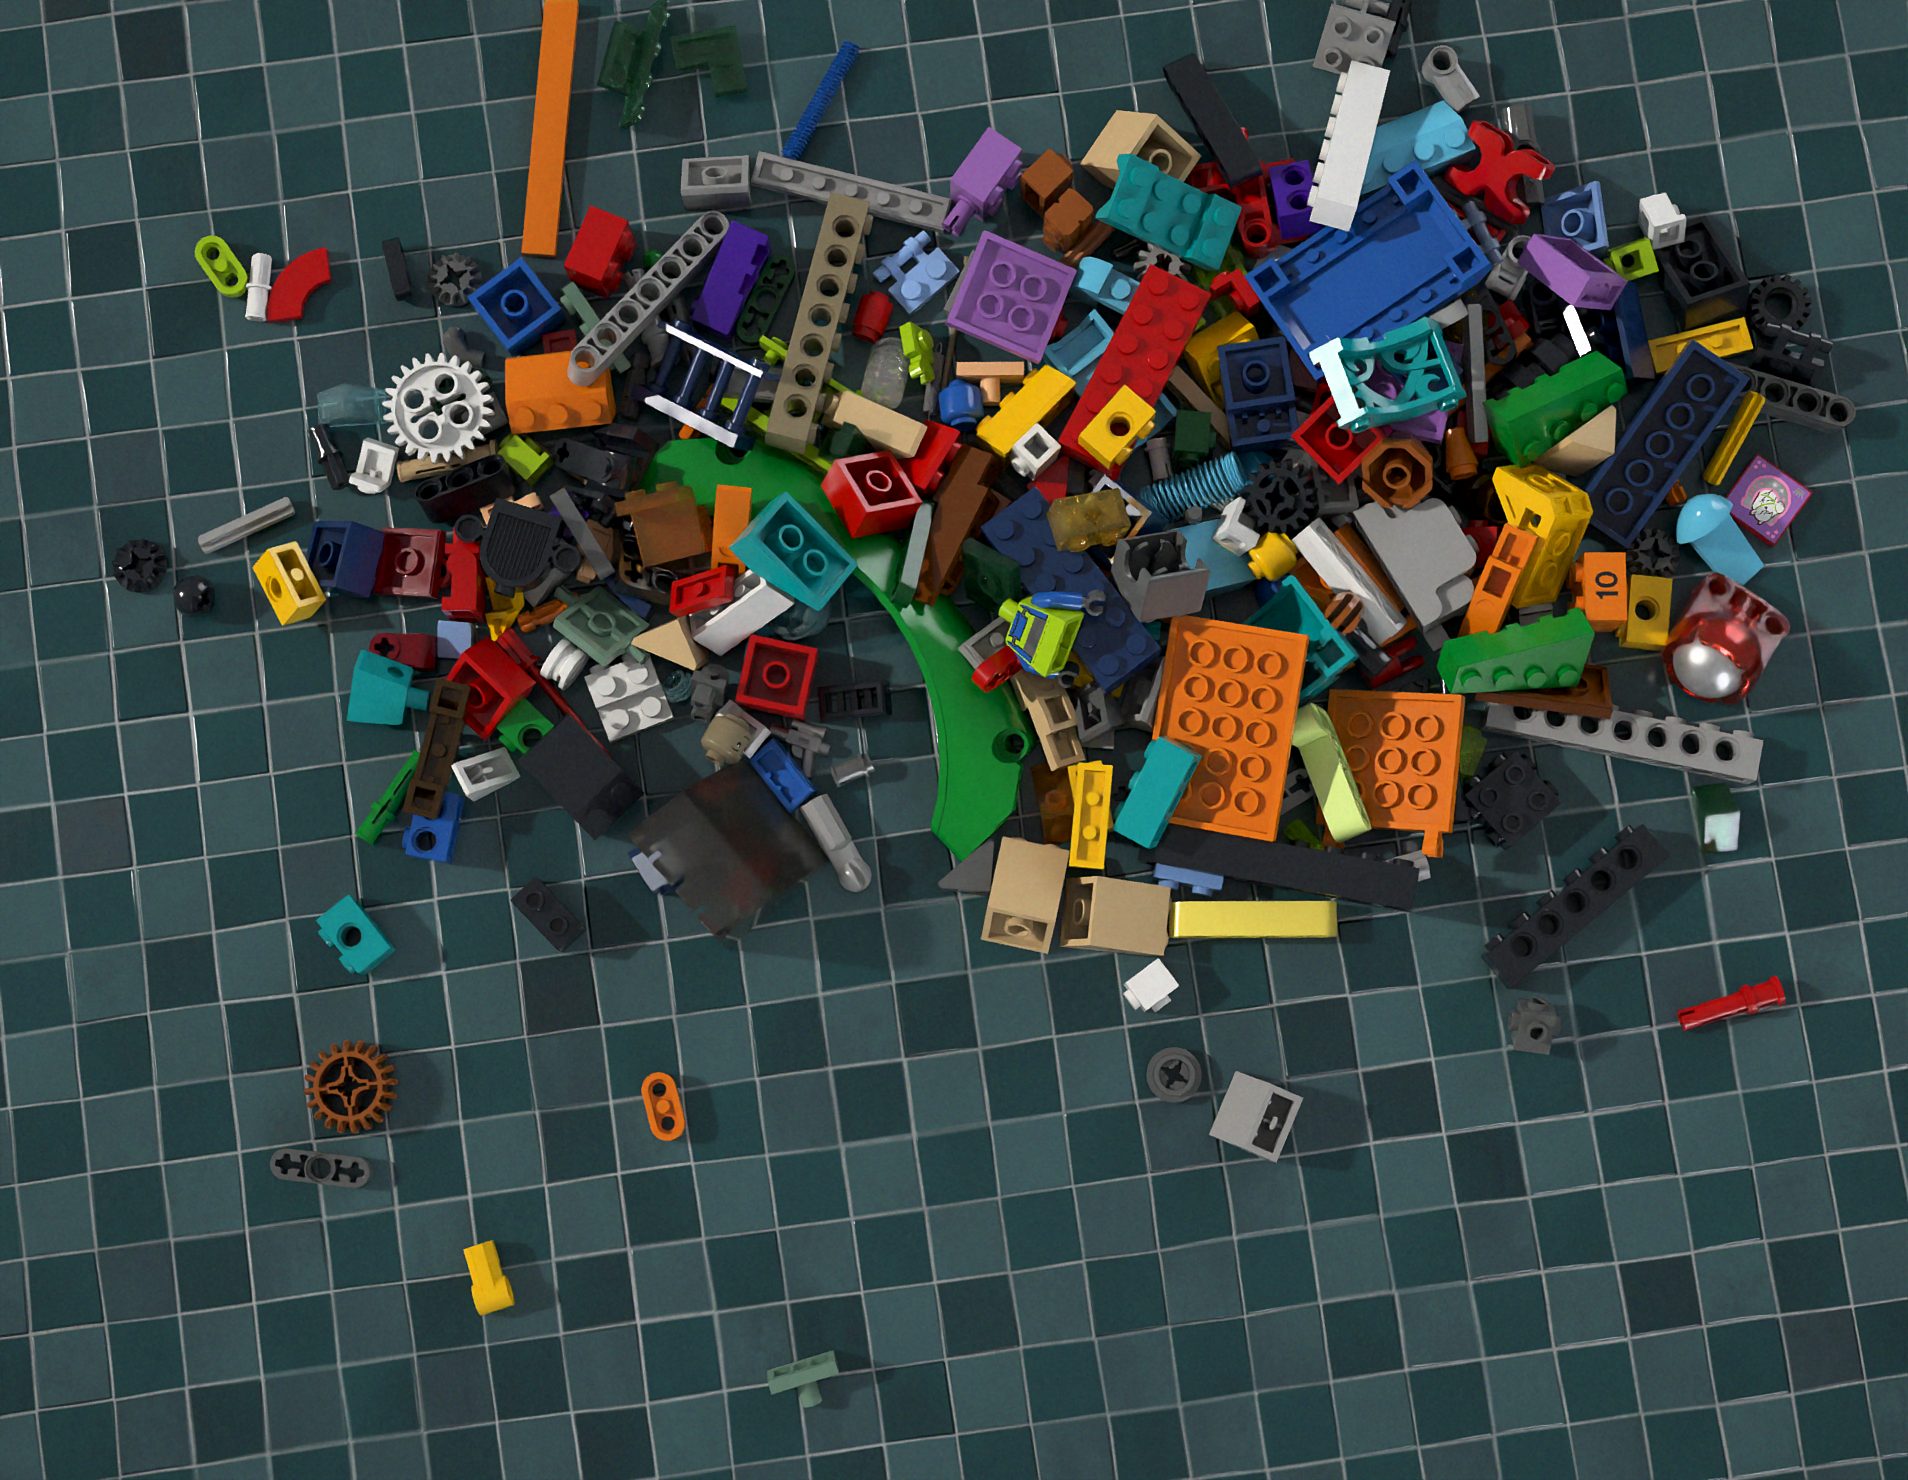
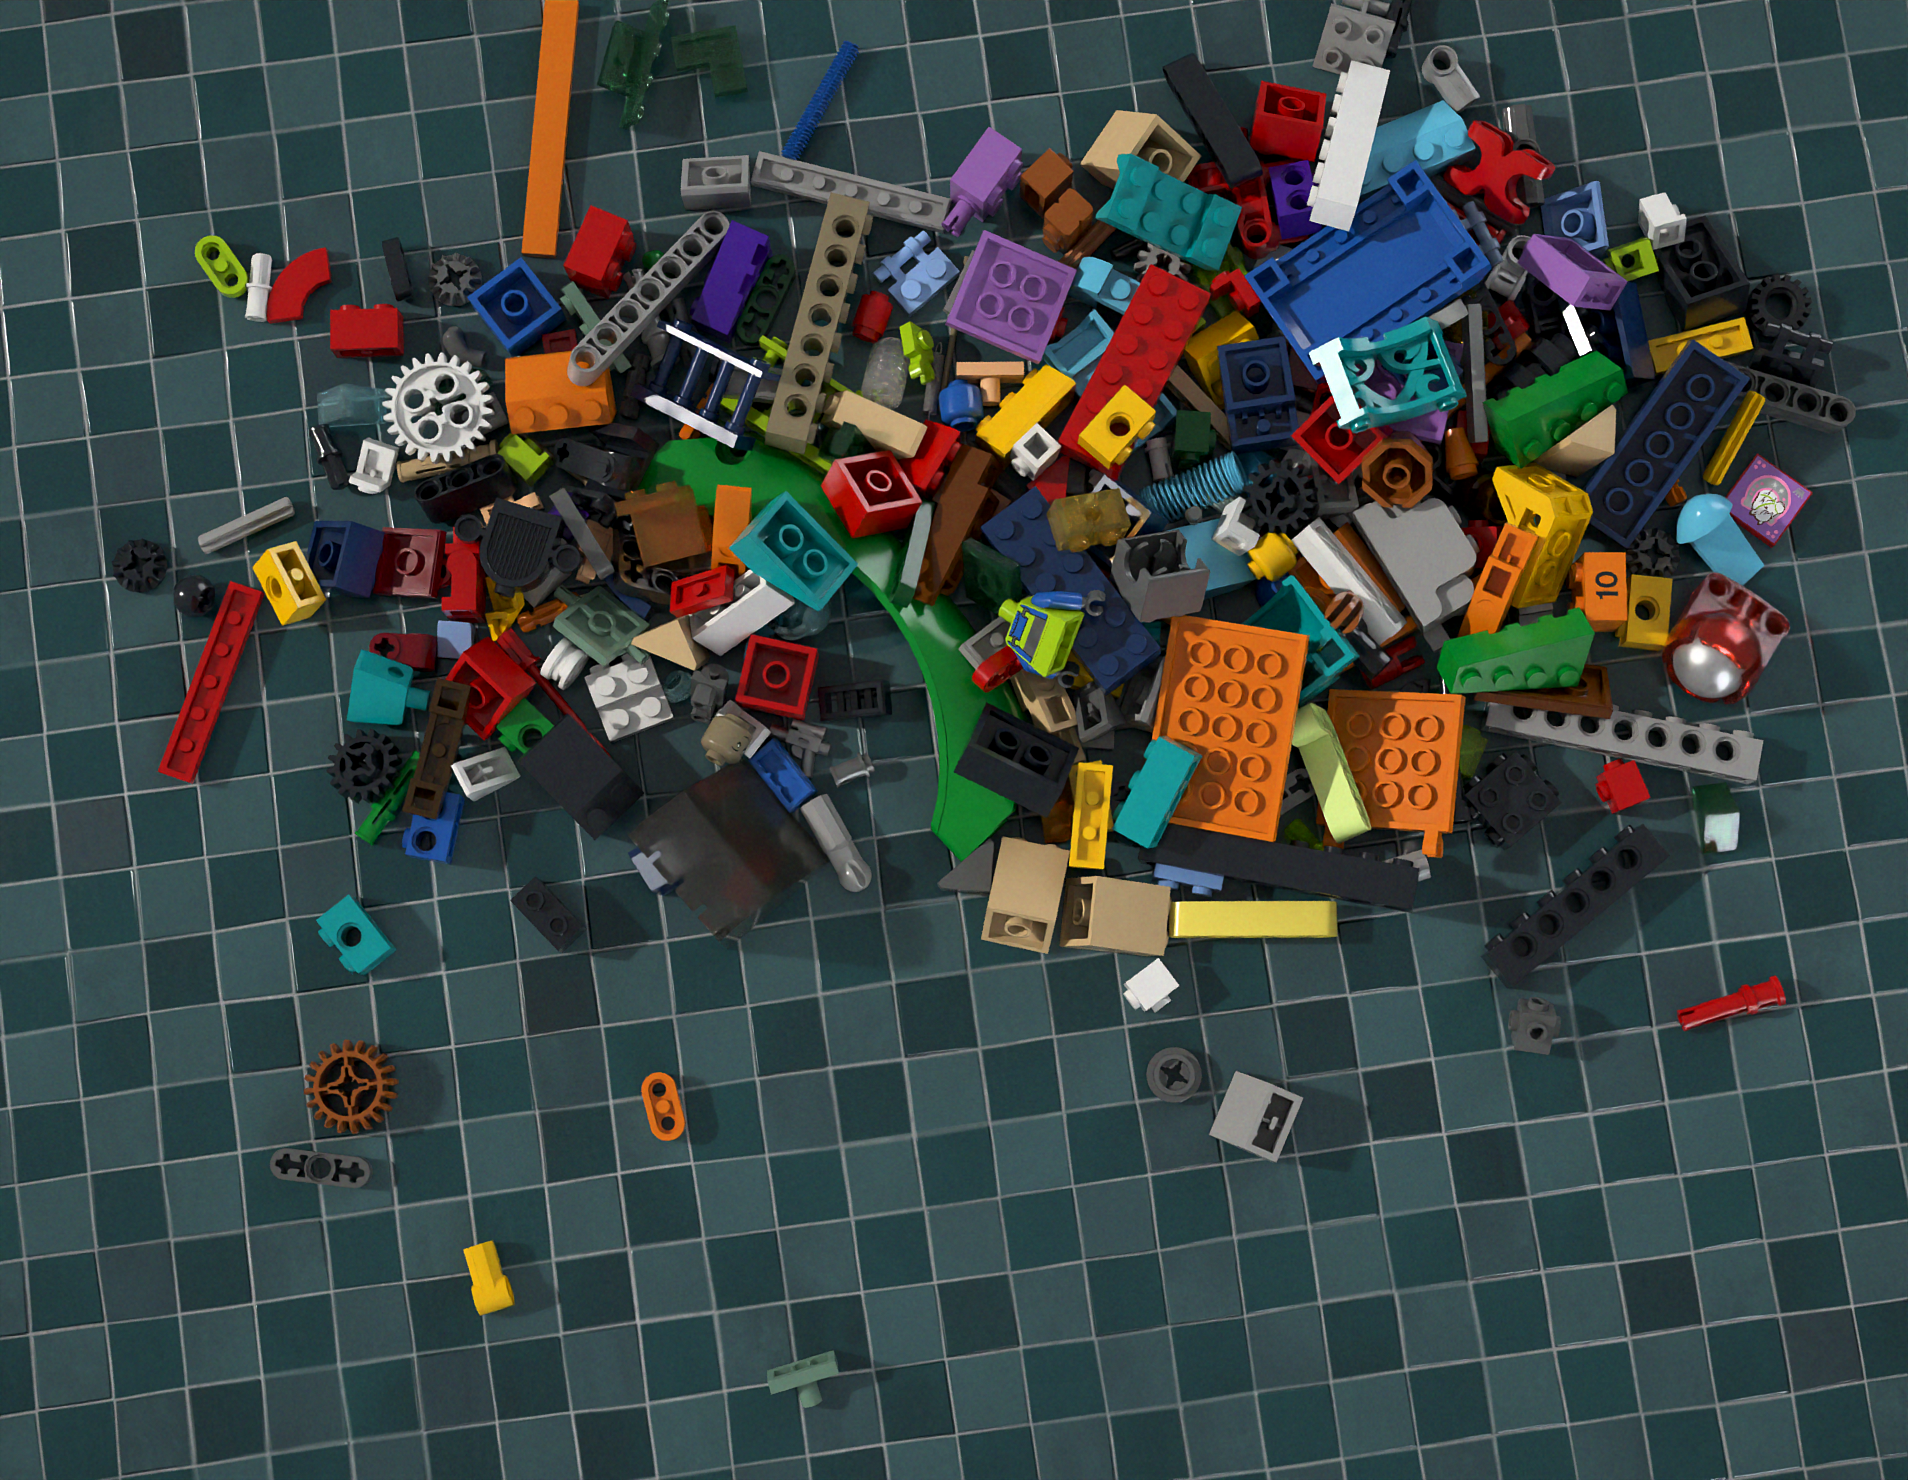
(211, 682): none -> red plate
(359, 782): none -> black gear
(366, 331): none -> red brick
(1016, 760): none -> black slope
(1287, 121): none -> red brick
(1621, 785): none -> red brick

